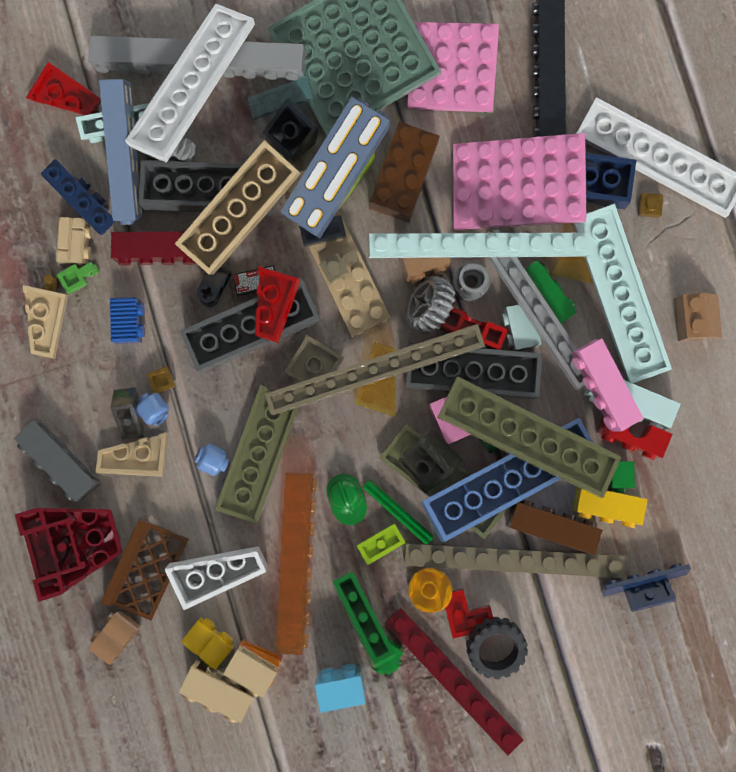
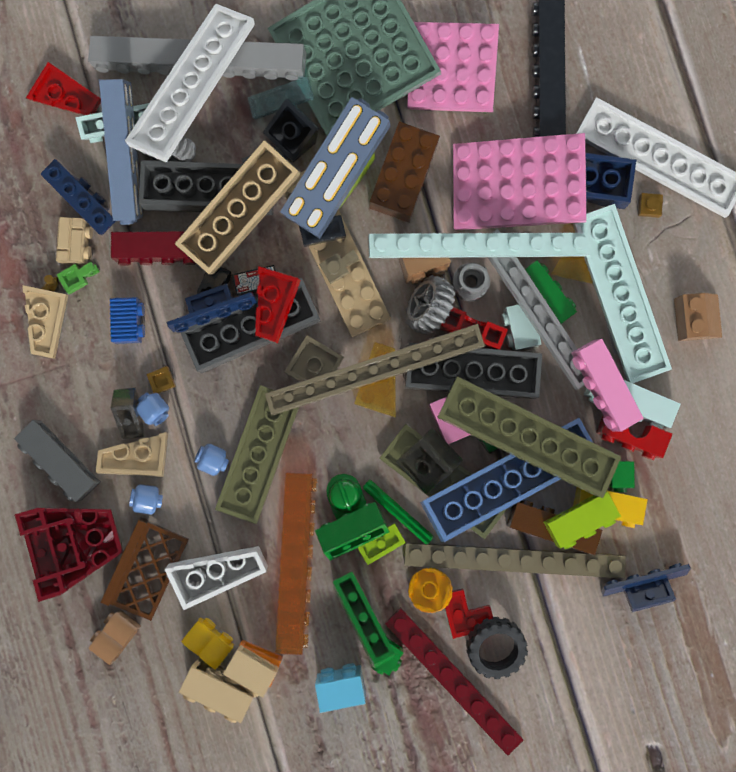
(145, 499): none -> medium blue head
(209, 305): none -> dark blue bracket
(351, 531): none -> green brick
(582, 520): none -> lime brick

